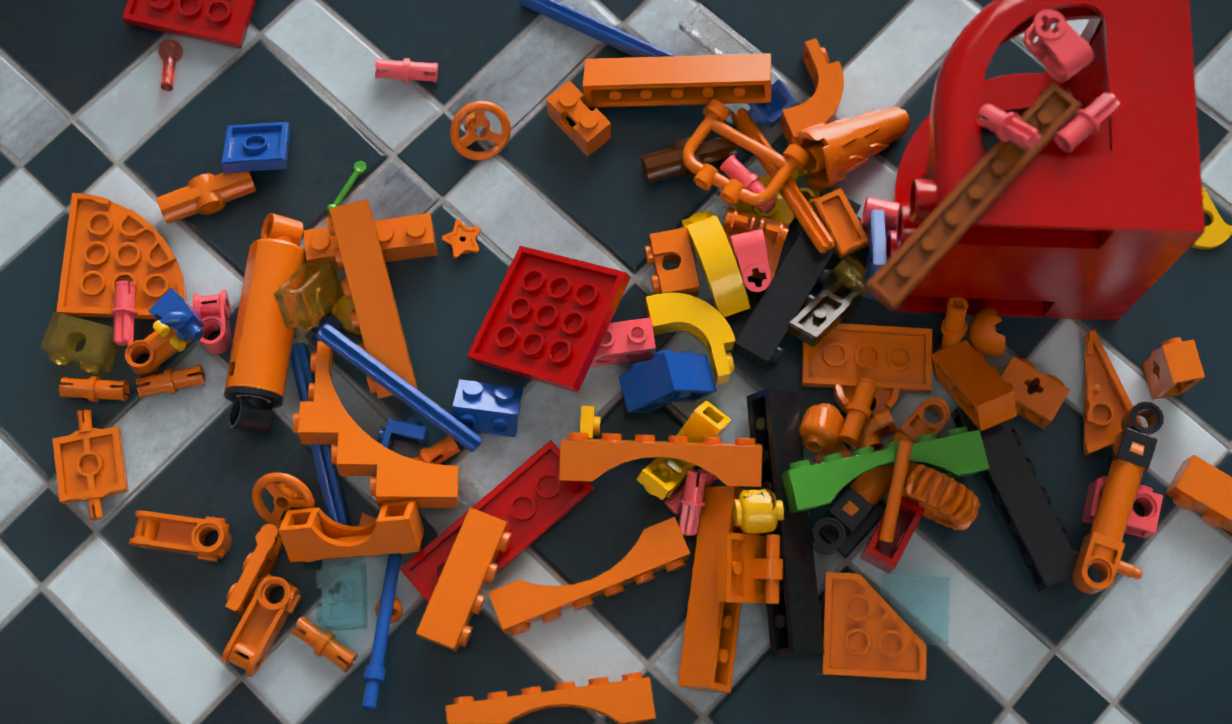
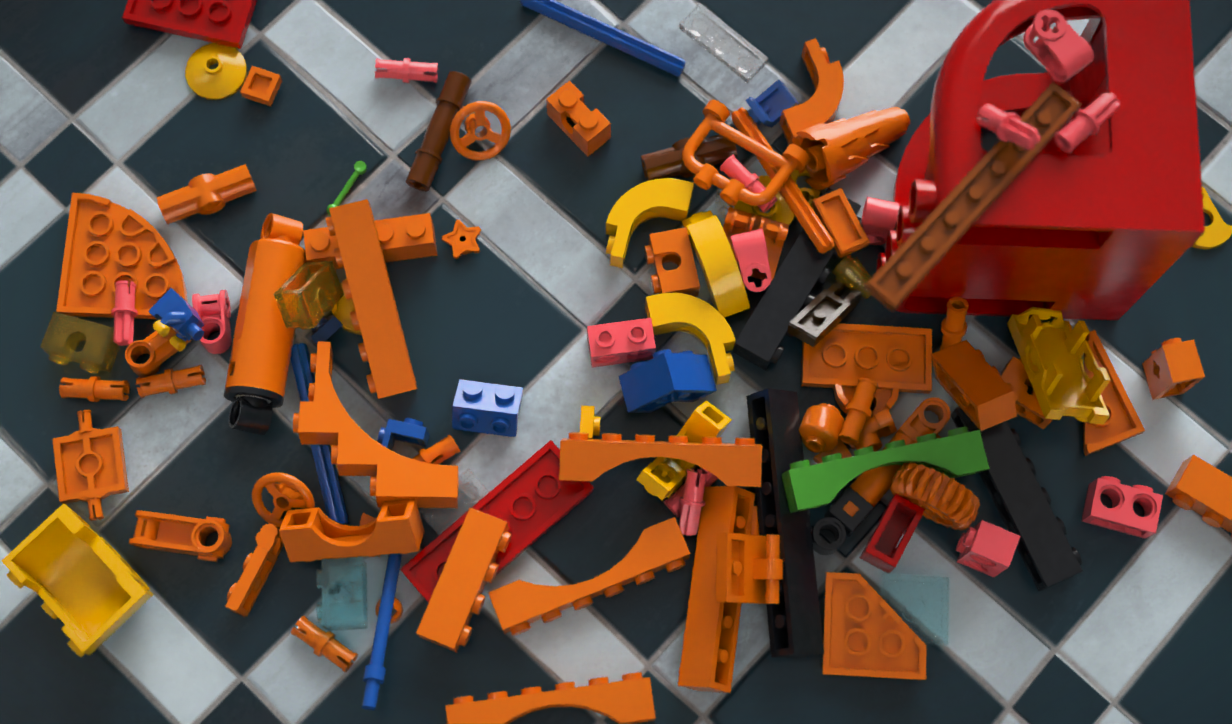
(77, 579): none -> yellow cylinder
(170, 52): clear red bar -> none
(217, 82): none -> yellow dish
(256, 147): blue tile -> none
(260, 624): orange piece -> none
(261, 86): none -> orange plate
(399, 387): blue axle -> none
(438, 131): none -> reddish brown piece
(549, 318): red plate -> none
(647, 200): none -> yellow arch
(677, 80): orange brick -> none
(757, 511): yellow head -> none
(876, 245): tile -> none
(896, 491): orange bar -> none
(983, 333): orange hair -> none
(987, 548): none -> coral brick
(1055, 365): none -> yellow piece
(1128, 462): orange piece -> none

